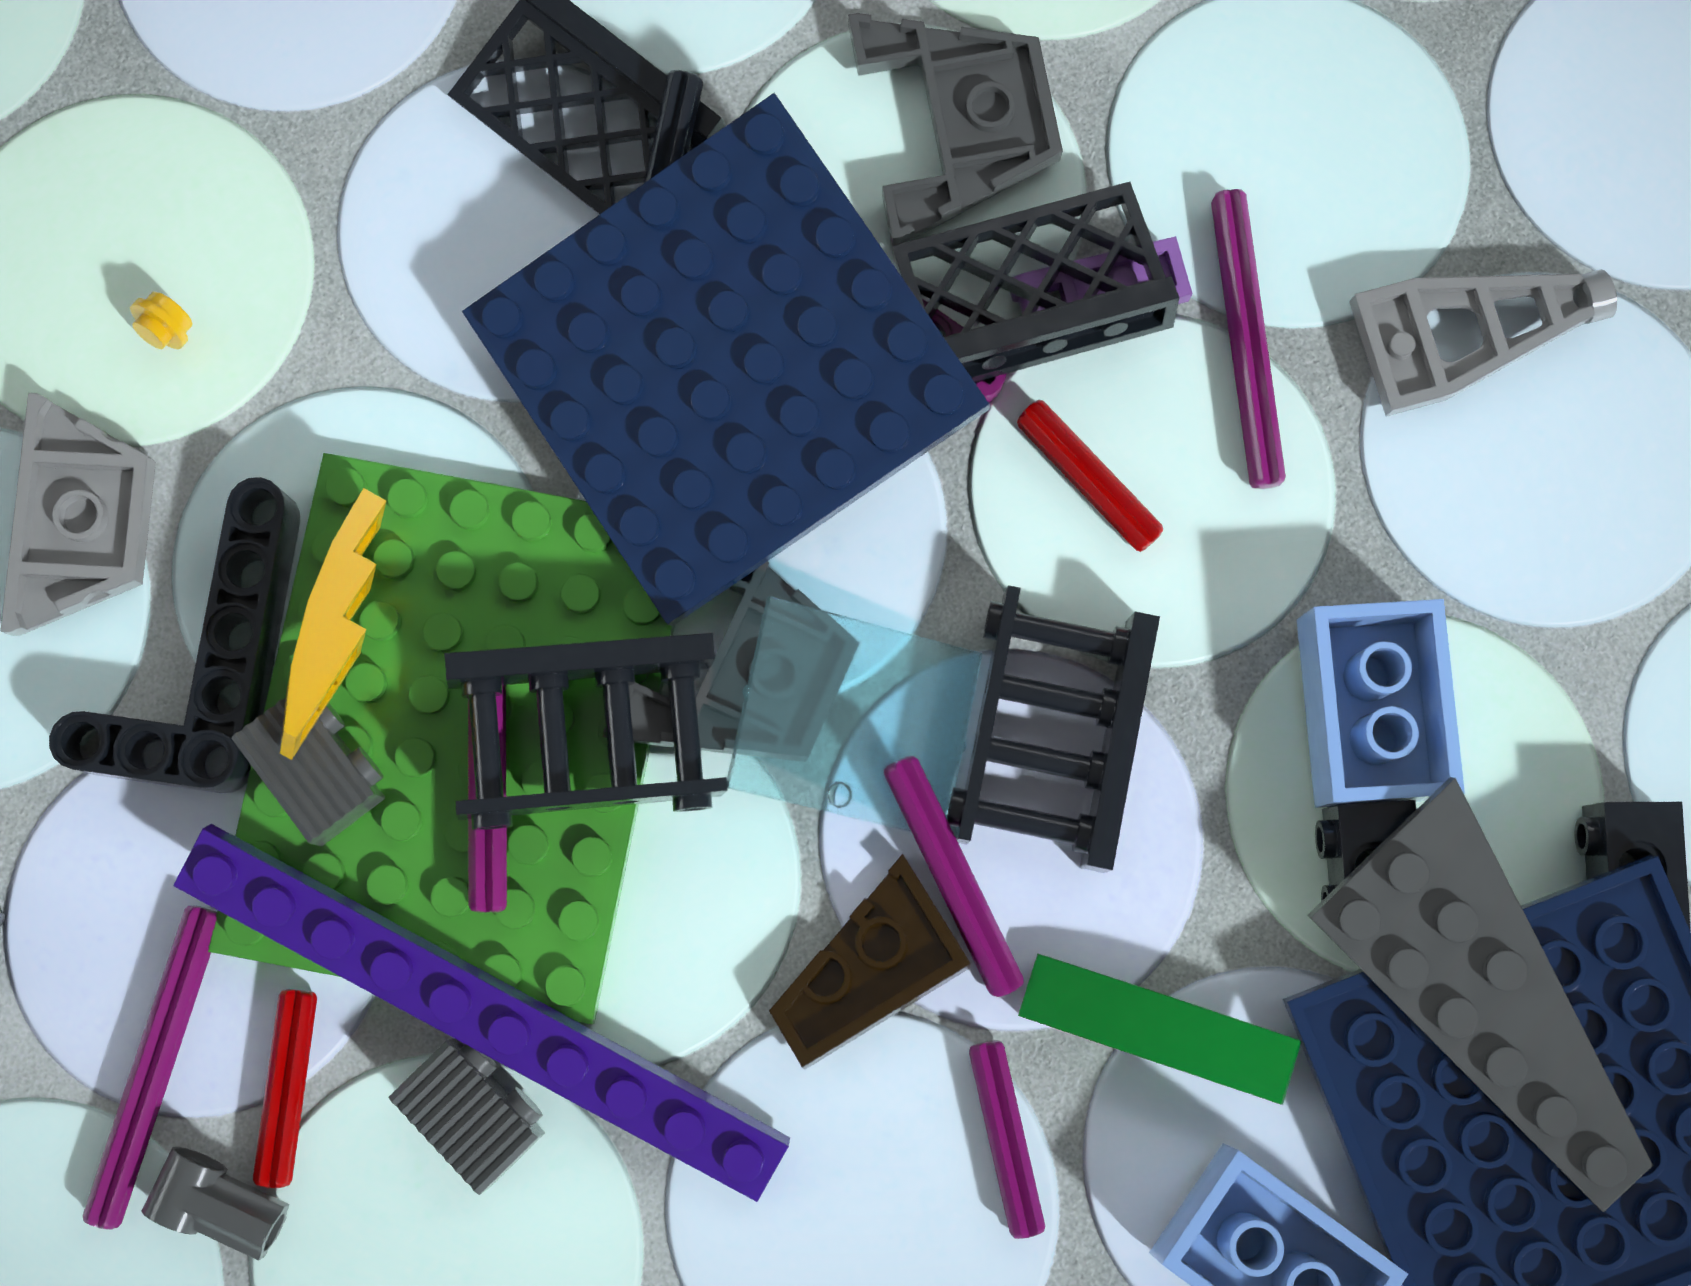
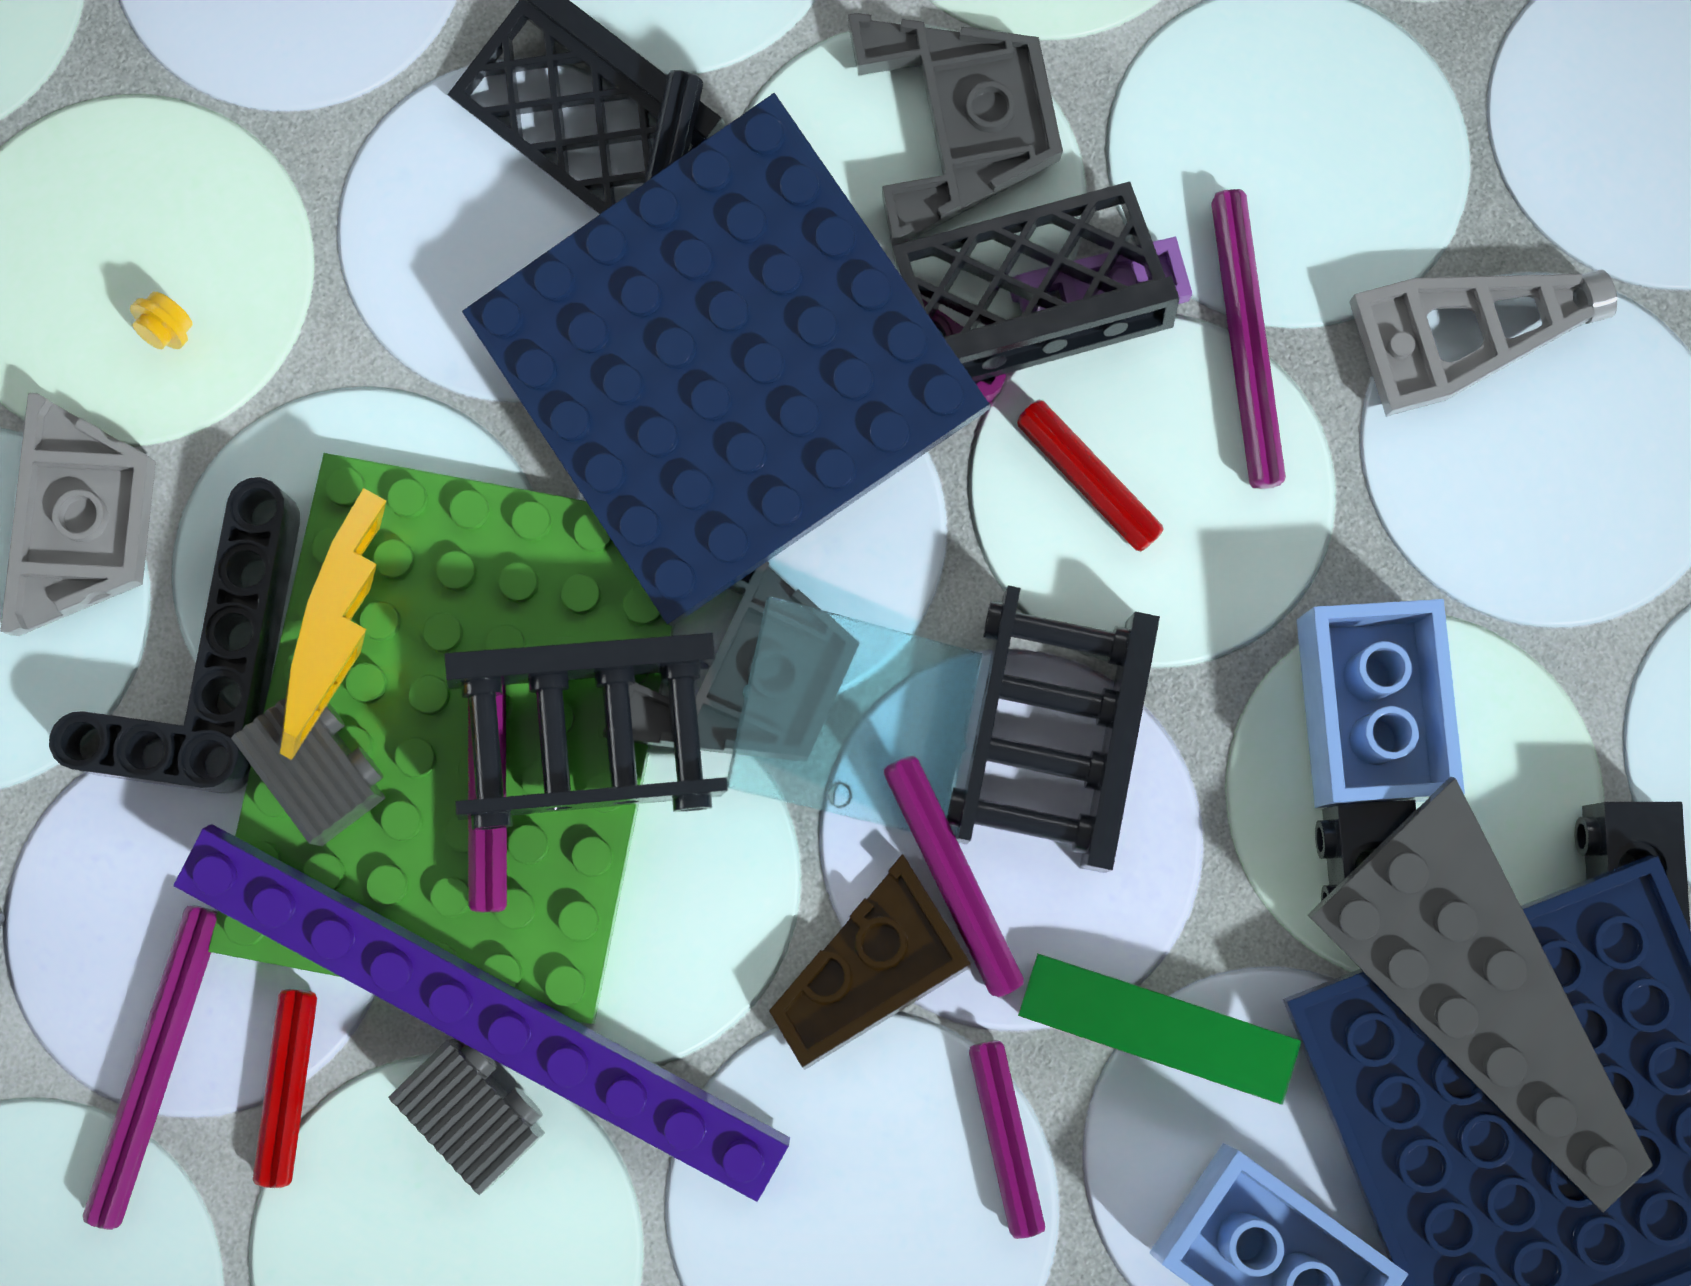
(200, 1197): dark grey piece -> none

